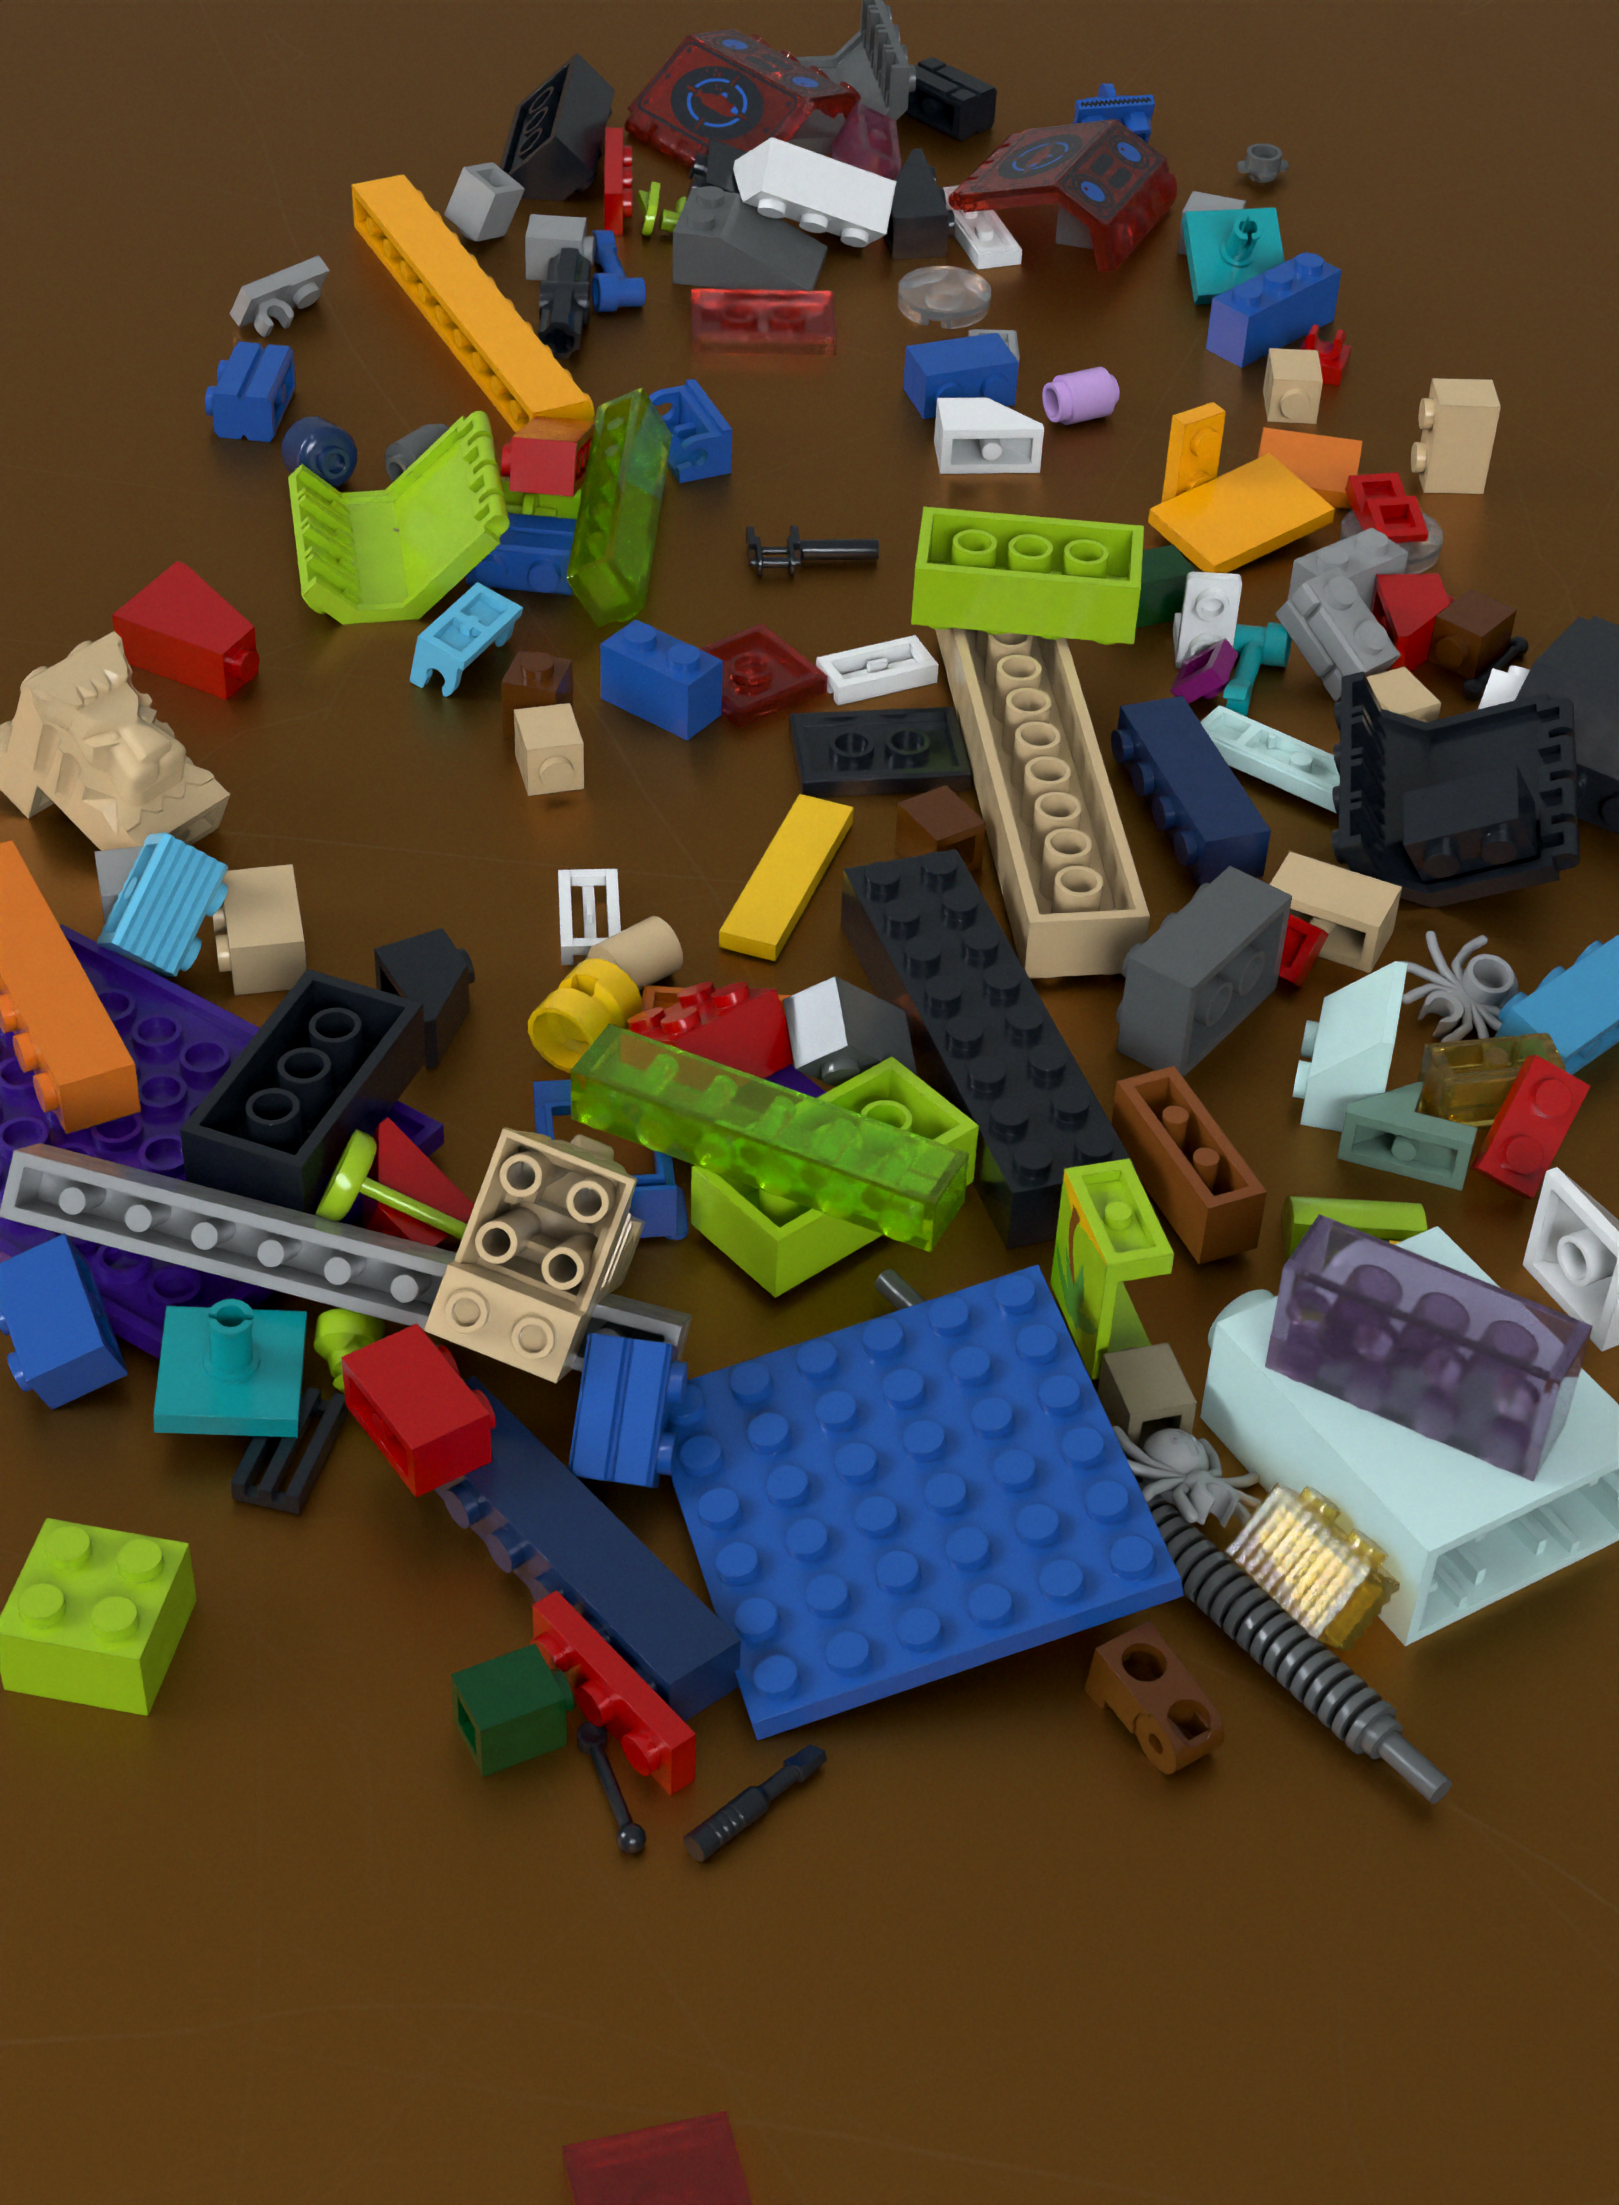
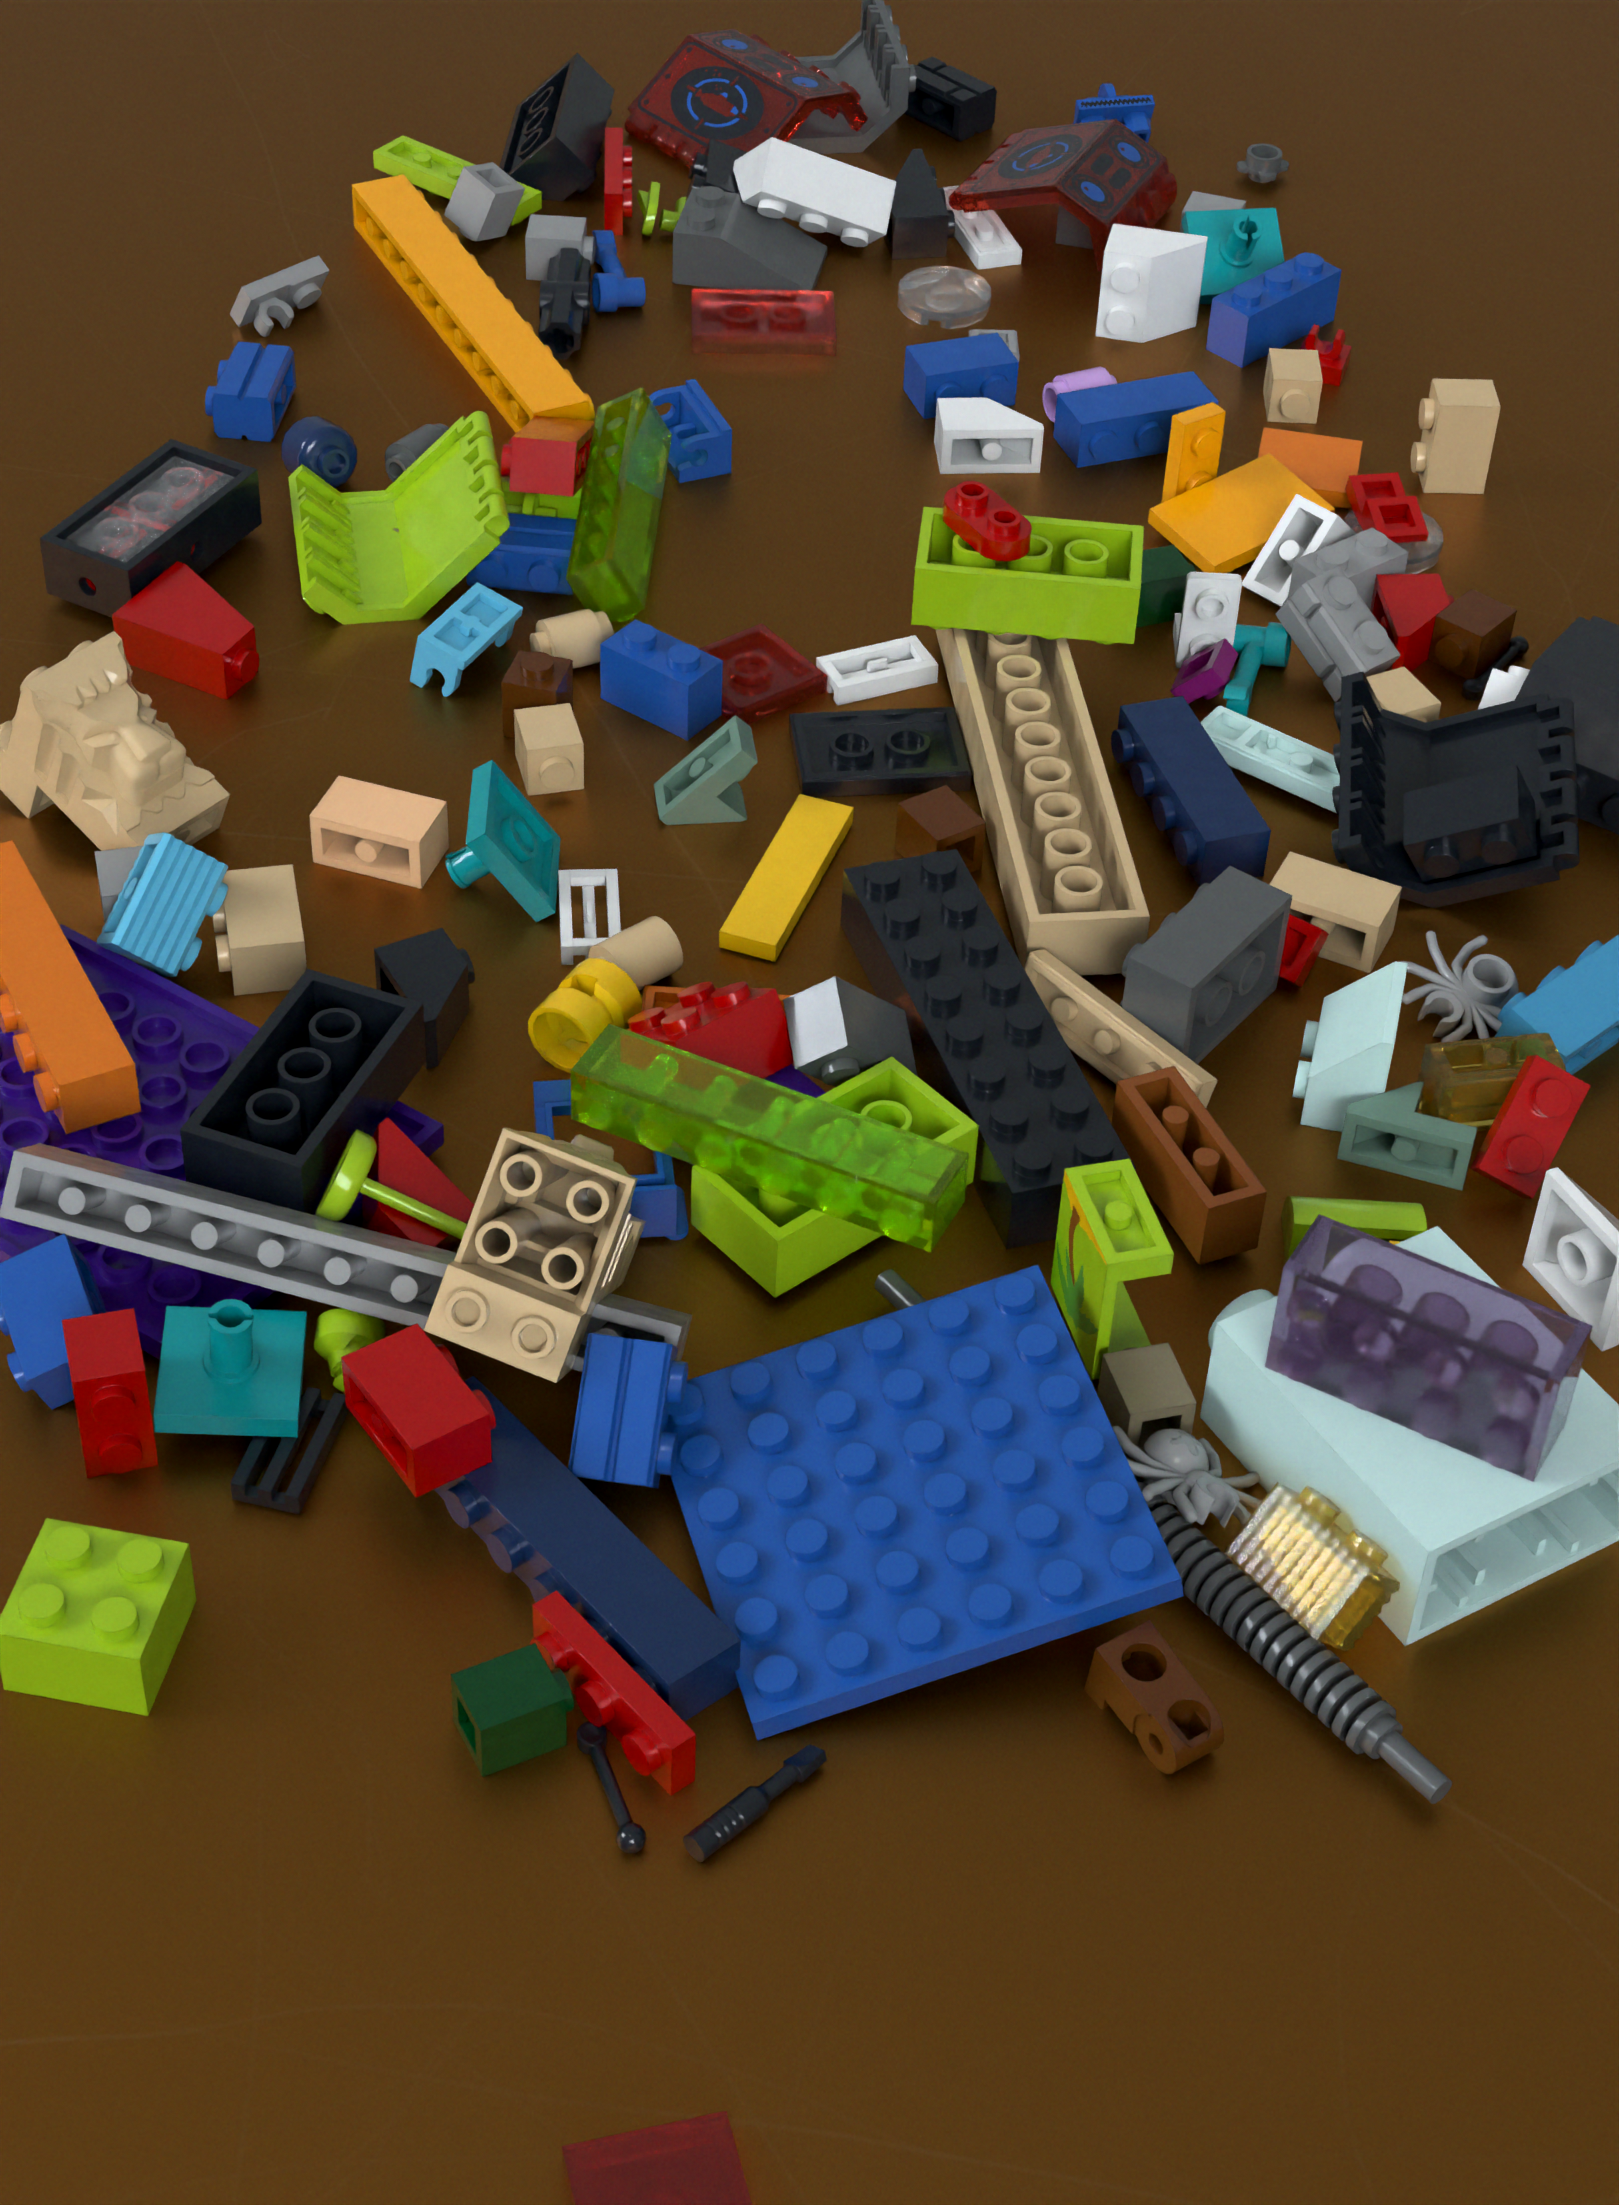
(110, 1392): none -> red brick
(160, 512): none -> black brick
(379, 831): none -> light nougat brick
(438, 171): none -> lime plate
(510, 842): none -> teal tile
(572, 636): none -> tan brick
(705, 781): none -> sand green slope
(806, 550): black piece -> none
(868, 142): clear pink brick -> none
(986, 522): none -> red plate
(1106, 1032): none -> tan tile
(1124, 417): none -> blue brick
(1149, 283): none -> white slope
(1299, 532): none -> white slope

